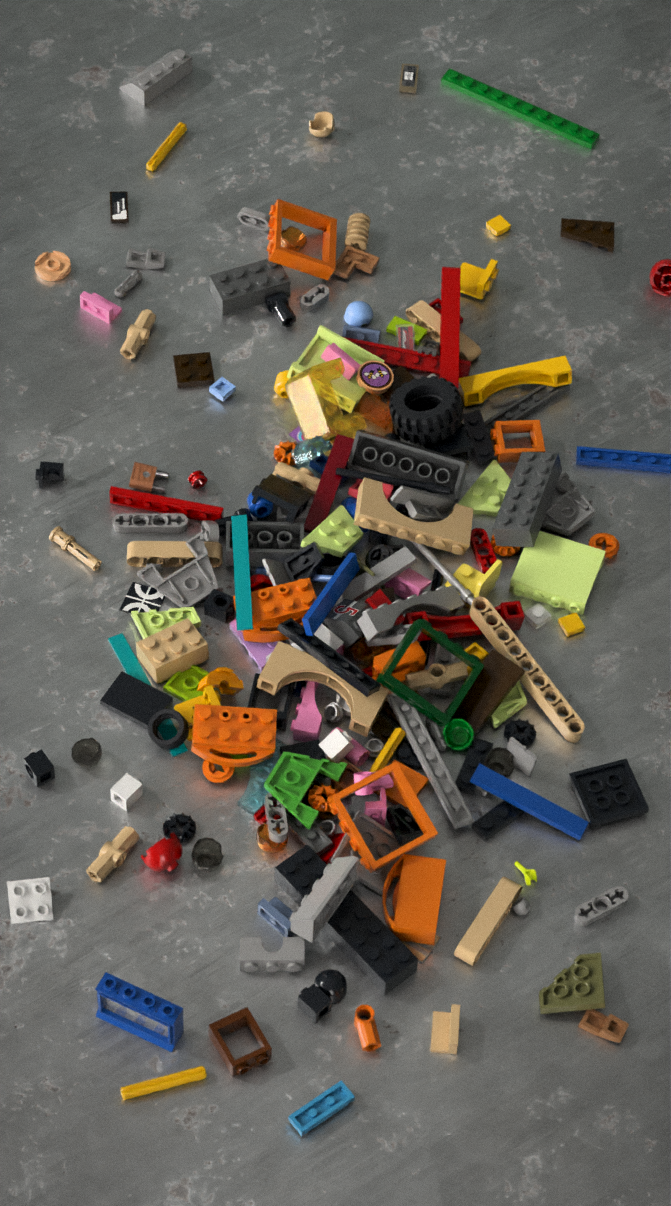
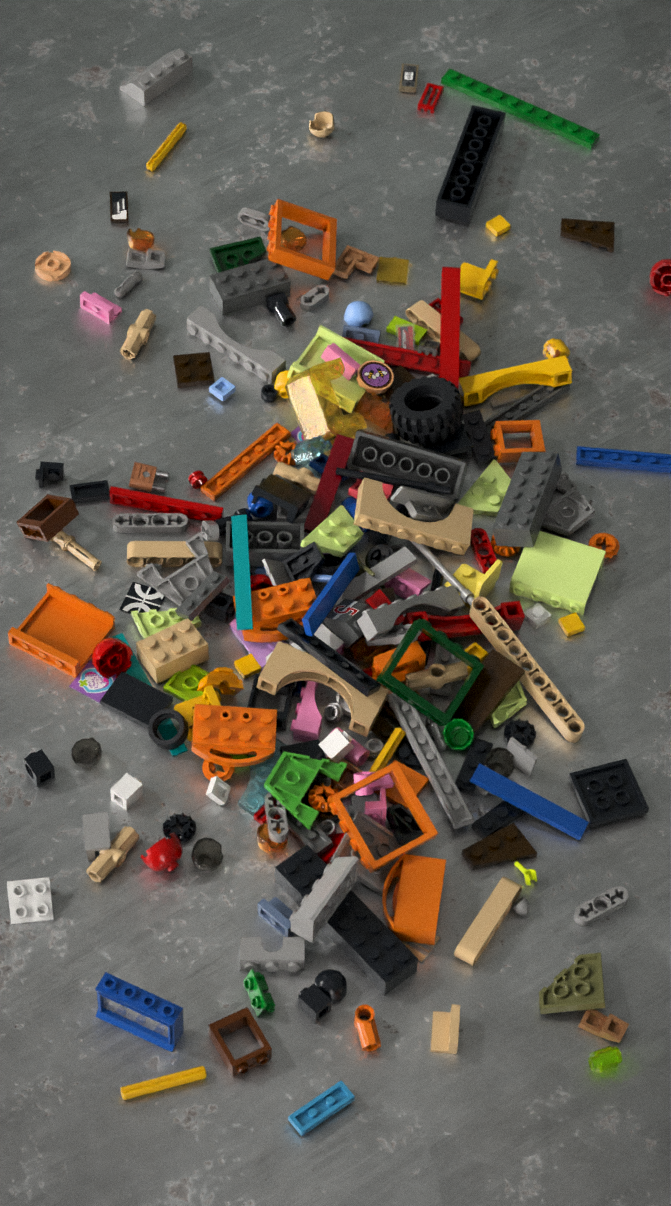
(47, 518): none -> reddish brown window
(62, 630): none -> orange panel
(90, 491): none -> black tile
(92, 683): none -> sticker
(96, 833): none -> light grey panel
(111, 657): none -> red cylinder
(140, 239): none -> clear orange hair
(202, 596): none -> dark grey plate
(218, 790): none -> white plate
(237, 254): none -> dark green wing
(245, 462): none -> orange tile
(247, 666): none -> yellow tile
(255, 986): none -> green hinge
(261, 362): none -> light grey arch
(269, 389): none -> black bush
(357, 231): tan piece -> none
(392, 271): none -> clear yellow piece
(426, 107): none -> red tile
(470, 164): none -> black brick
(501, 846): none -> dark brown wing
(555, 348): none -> yellow head
(604, 1059): none -> clear neon green brick

